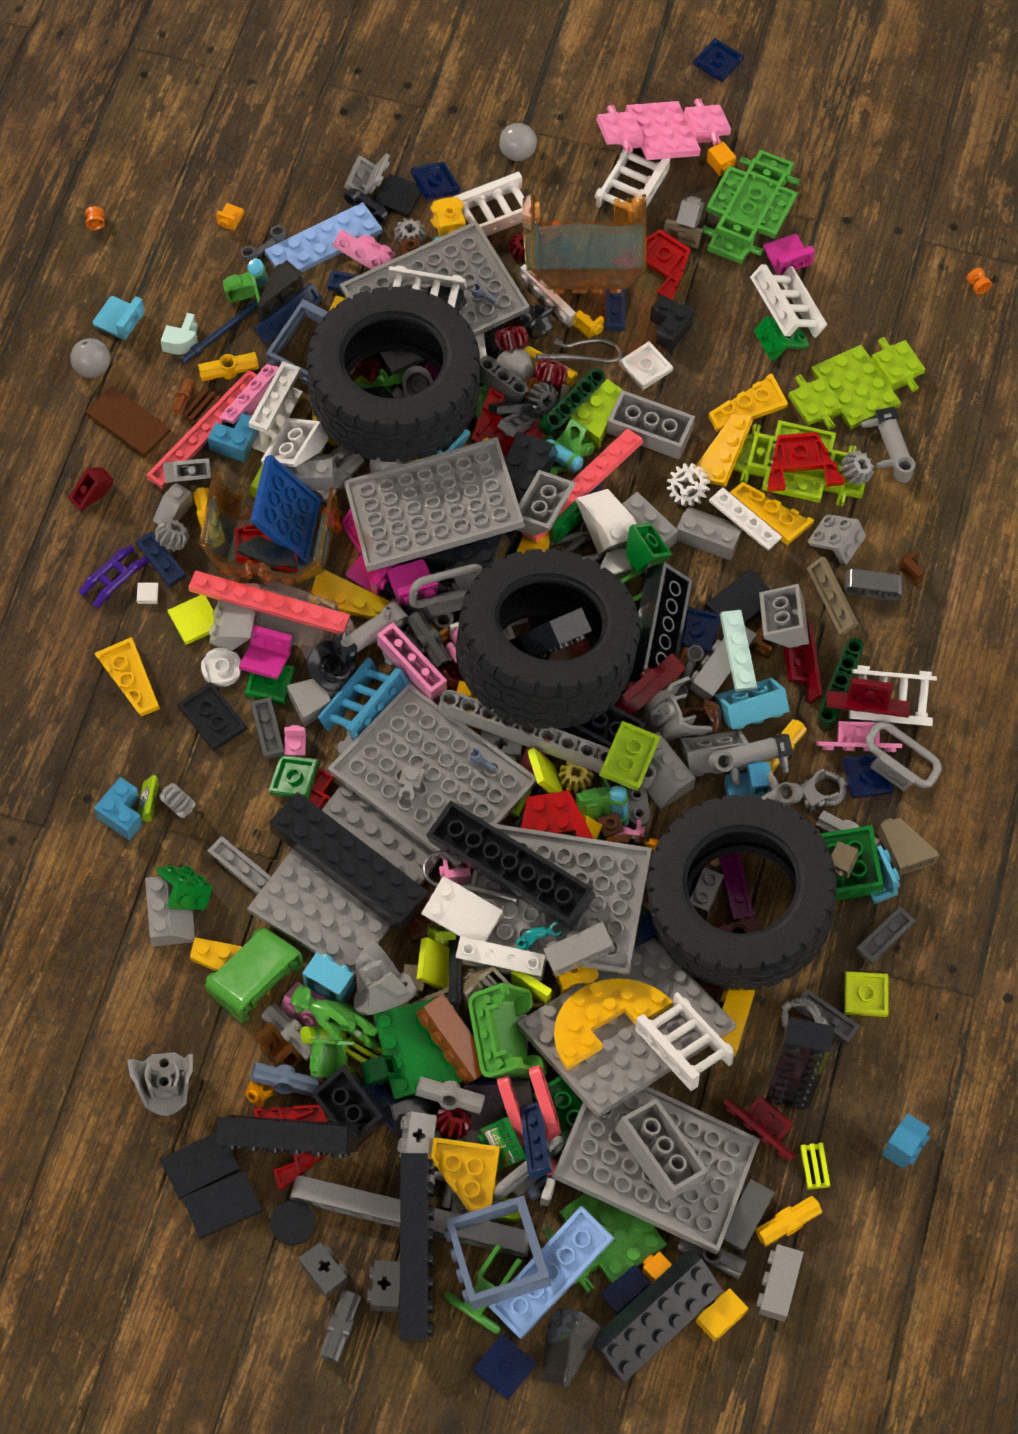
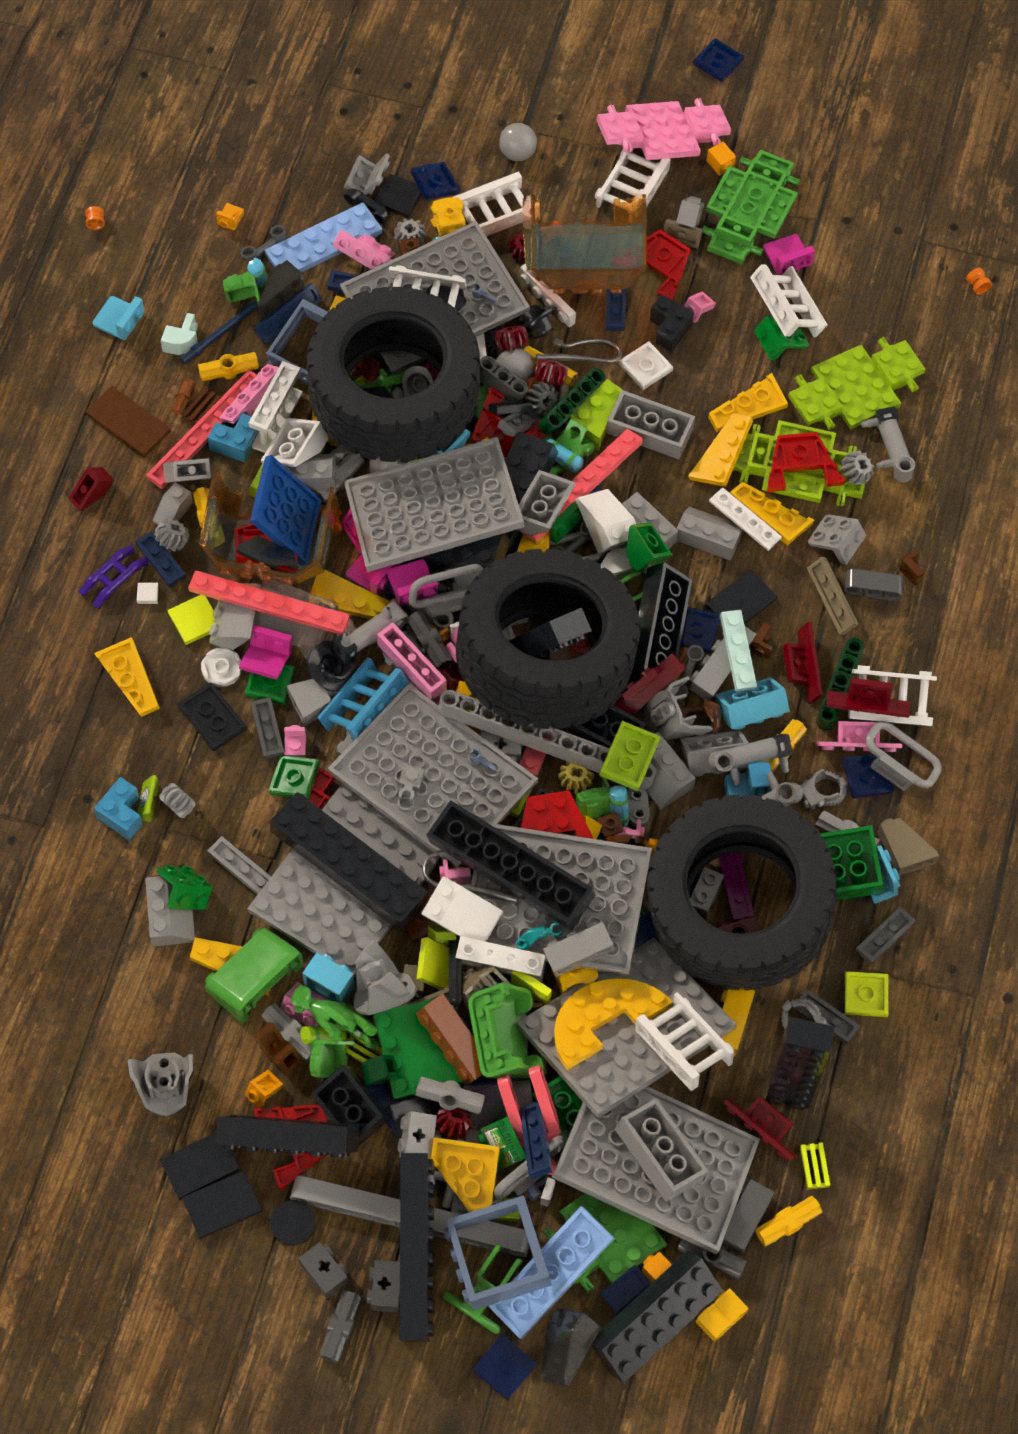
(90, 358): light grey piece -> none
(283, 1079): sand blue piece -> none
(544, 771): neon yellow tile -> none
(585, 324): yellow bracket -> none
(687, 492): white gear -> none
(699, 304): none -> bright pink bracket
(779, 1282): light grey brick -> none
(784, 616): light grey slope -> none
(844, 859): dark tan brick -> none
(907, 1141): dark azure brick -> none

